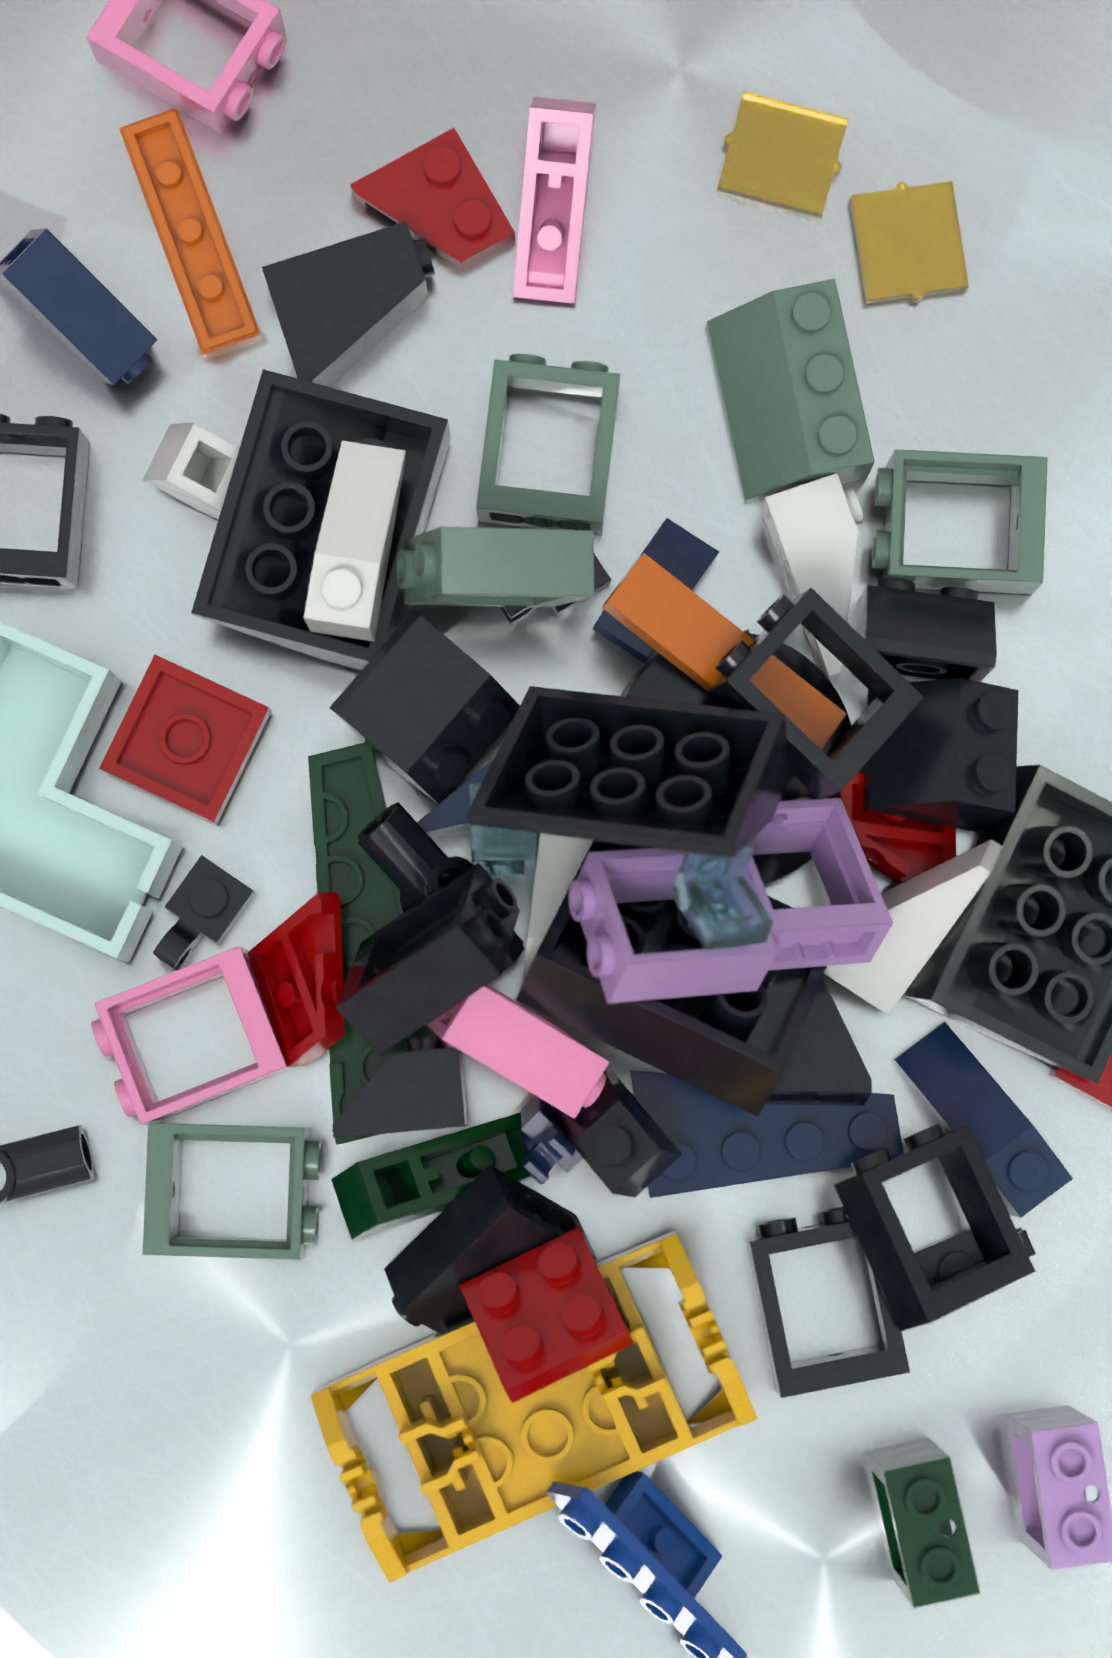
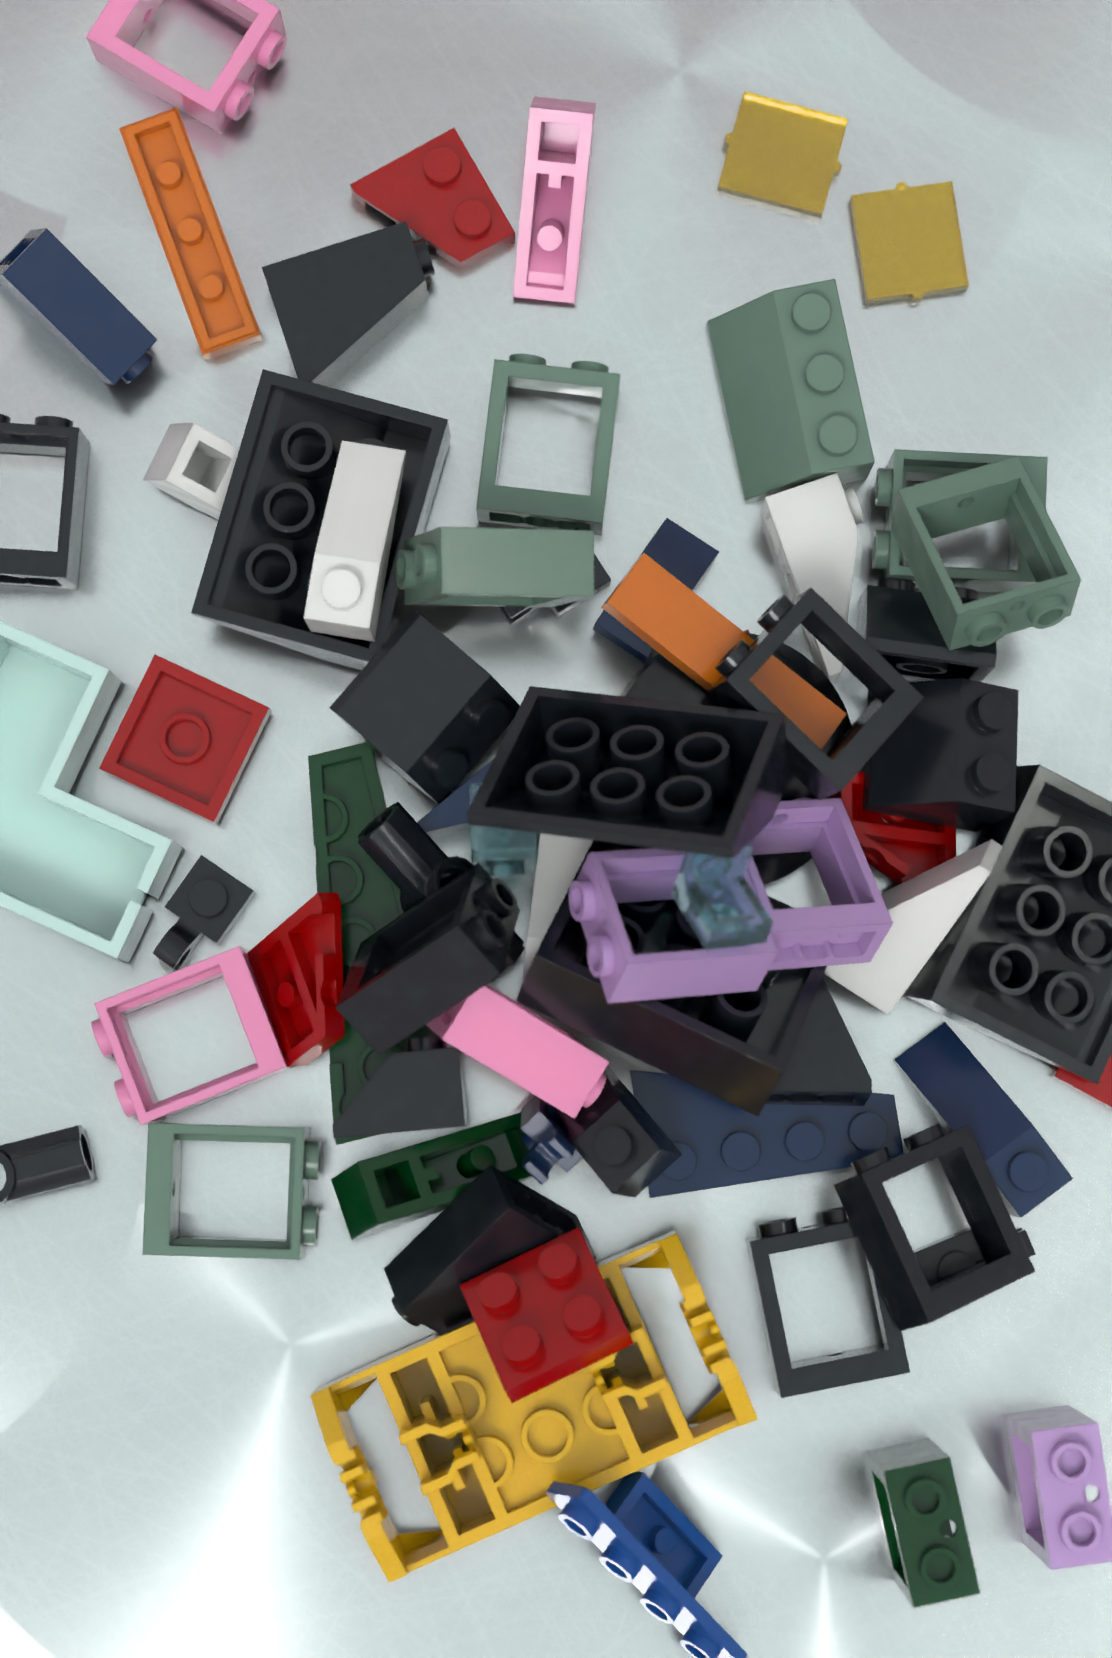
(969, 501): none -> sand green window

